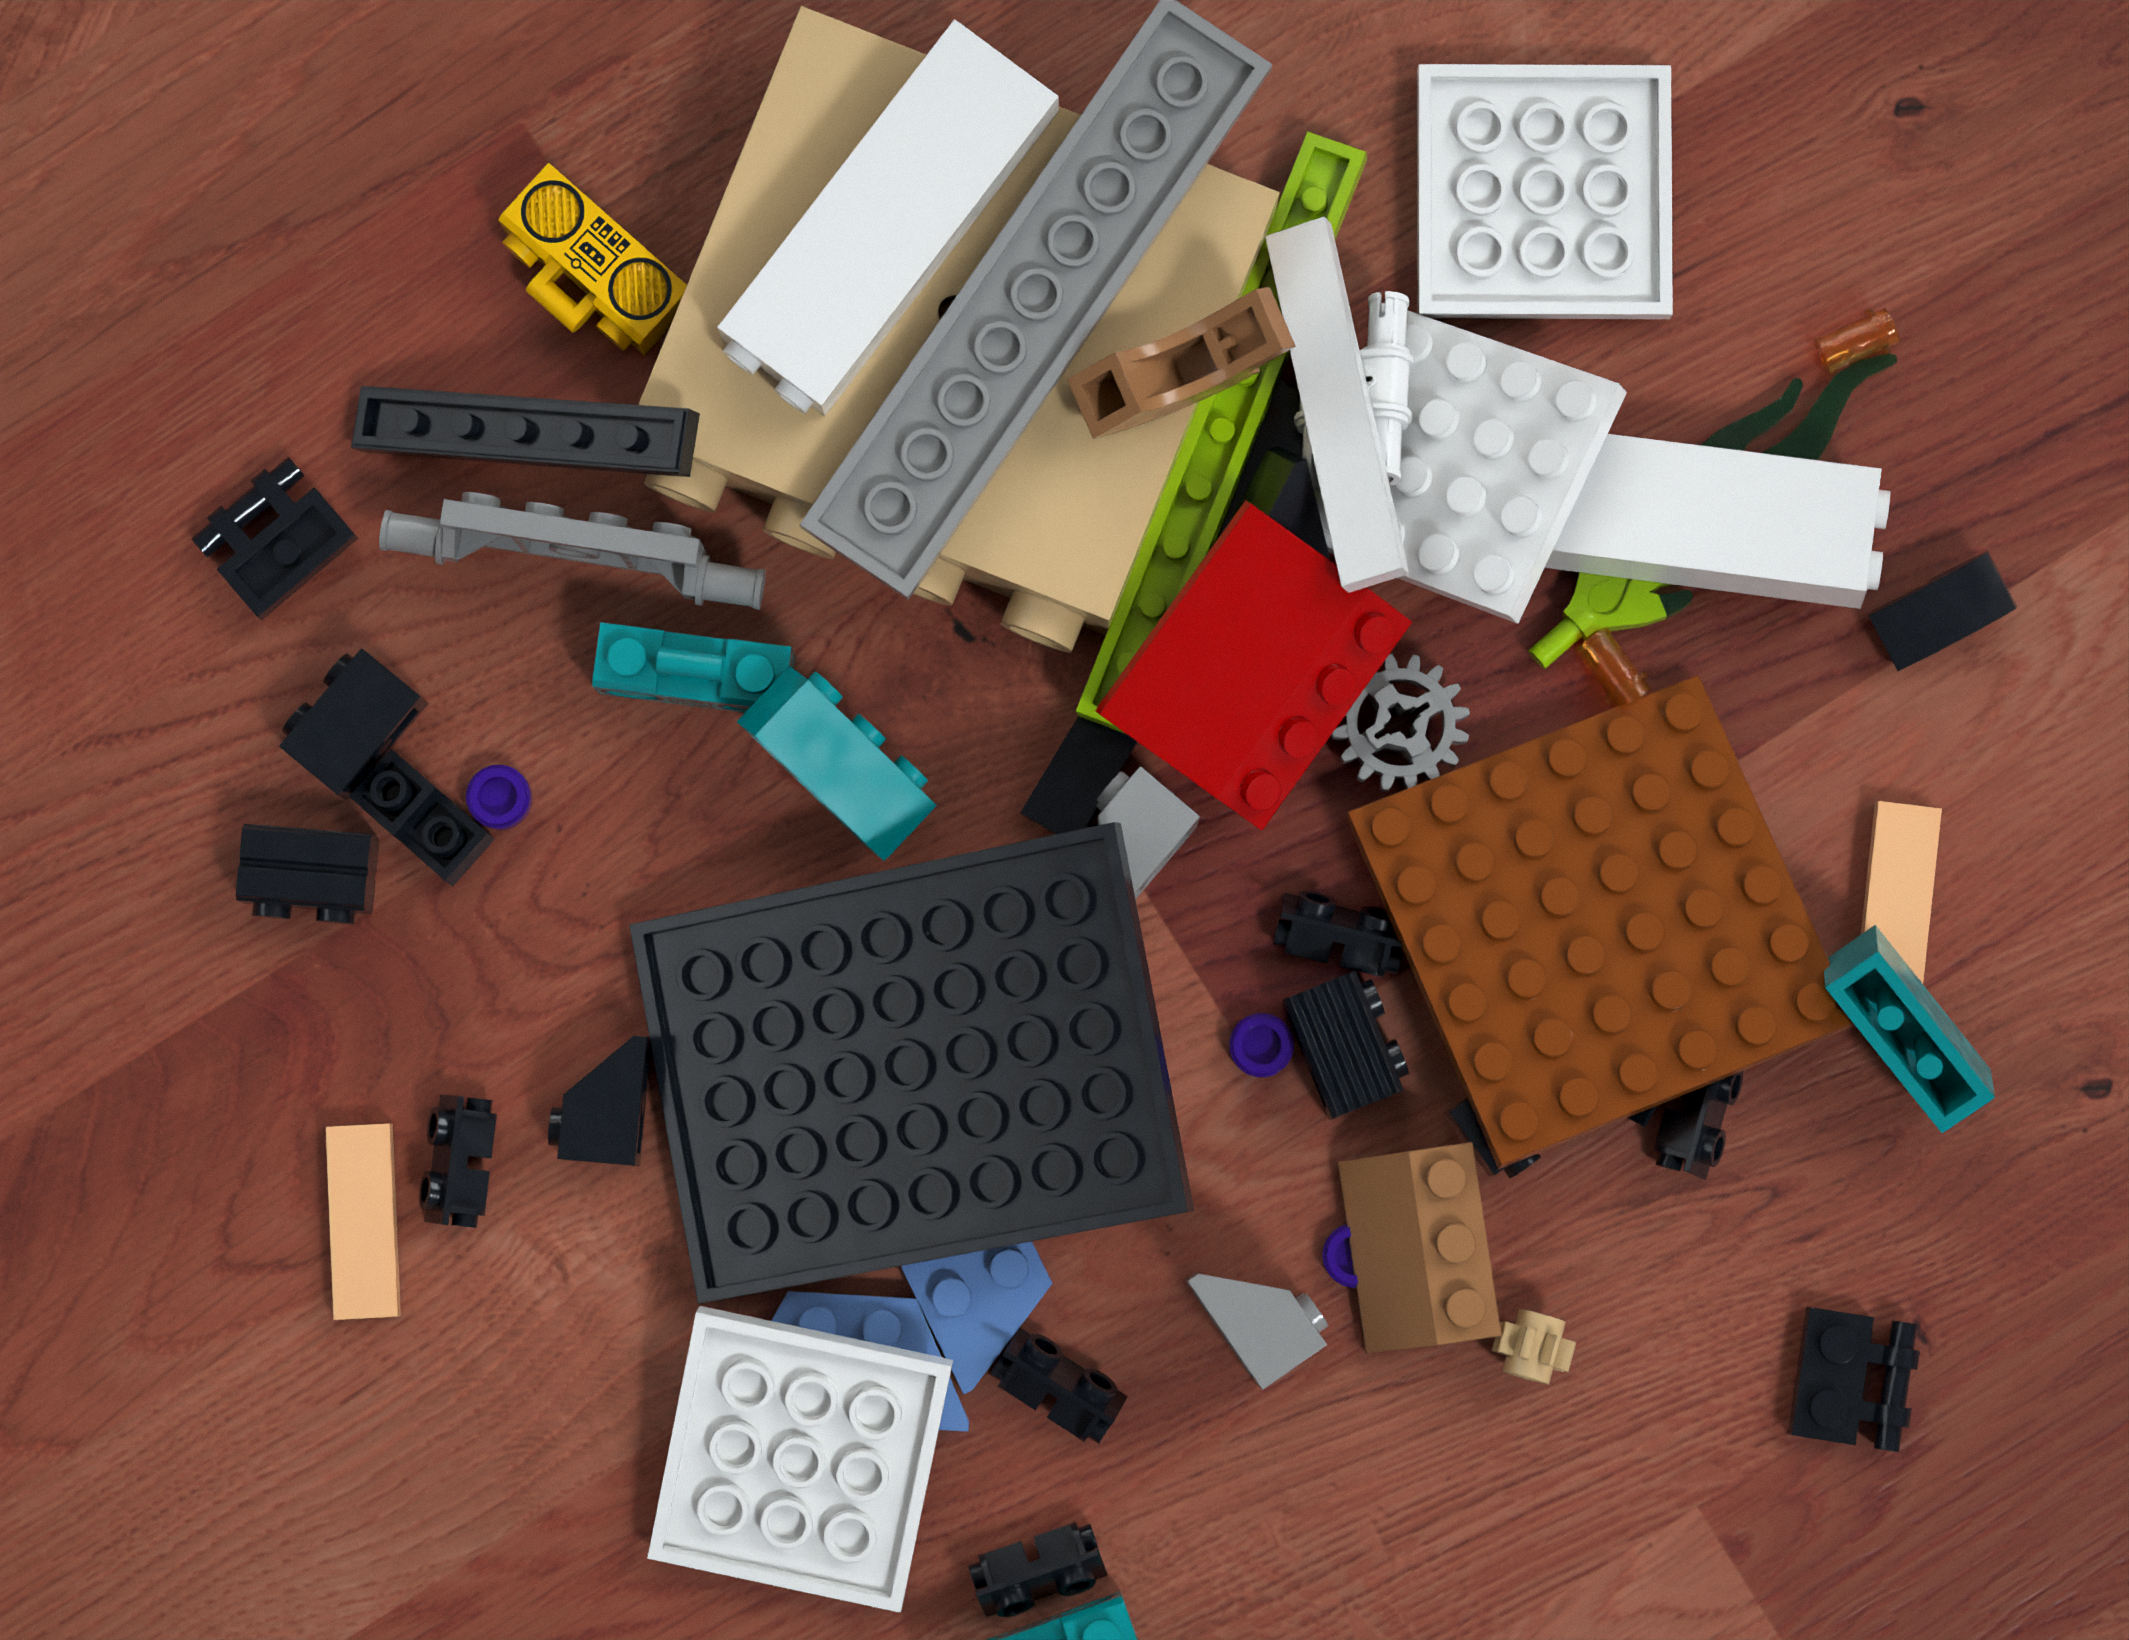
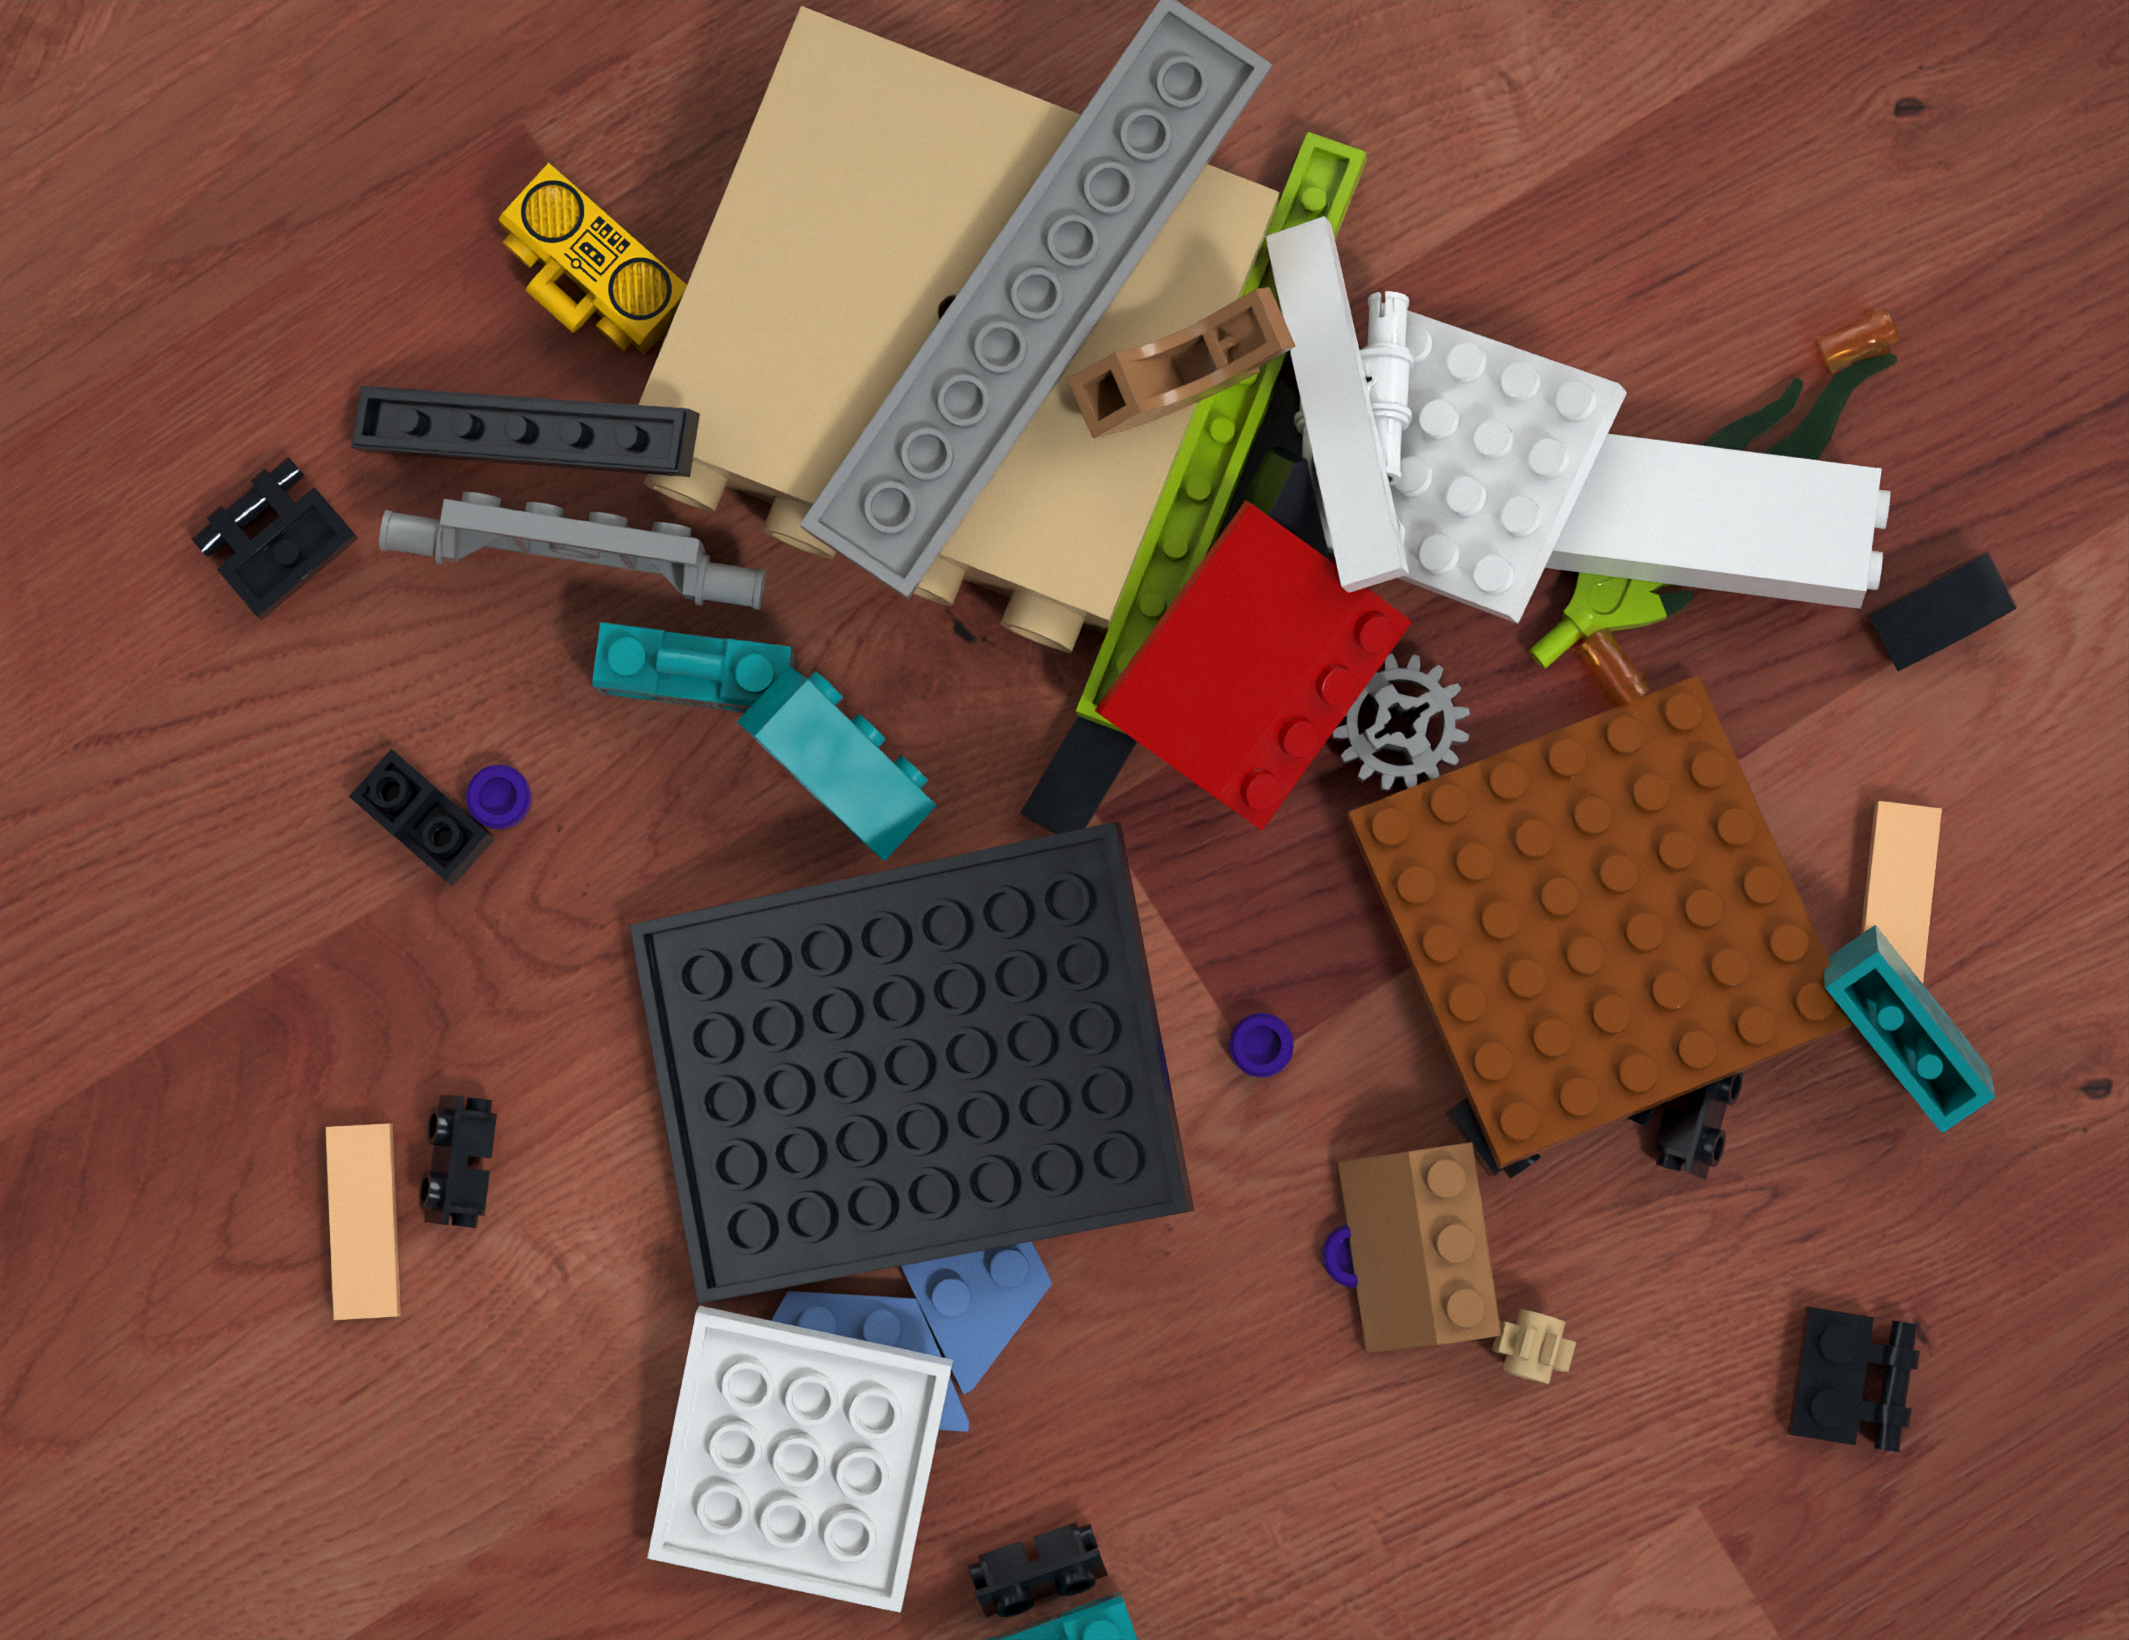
(307, 871): black brick -> none
(351, 722): black brick -> none
(605, 1110): black slope -> none
(887, 220): white brick -> none
(1086, 1397): black hinge -> none
(1151, 821): light grey slope -> none
(1261, 1324): light grey slope -> none
(1320, 922): black hinge -> none
(1344, 1044): black brick -> none
(1544, 191): white plate -> none

